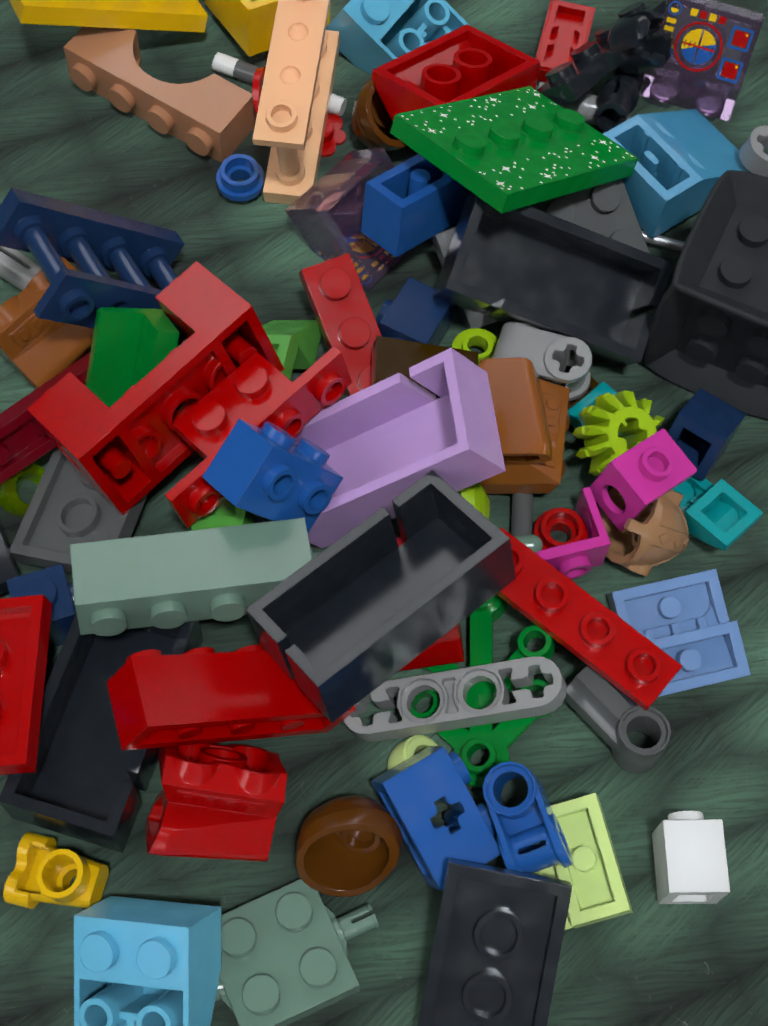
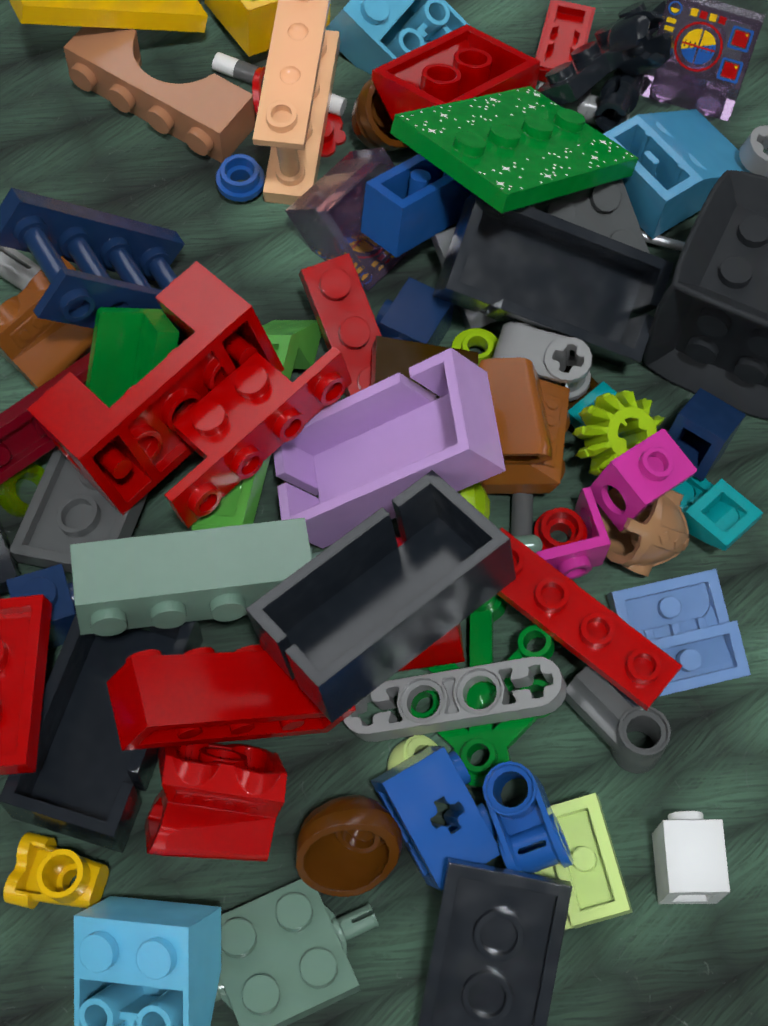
(271, 474): blue brick -> none

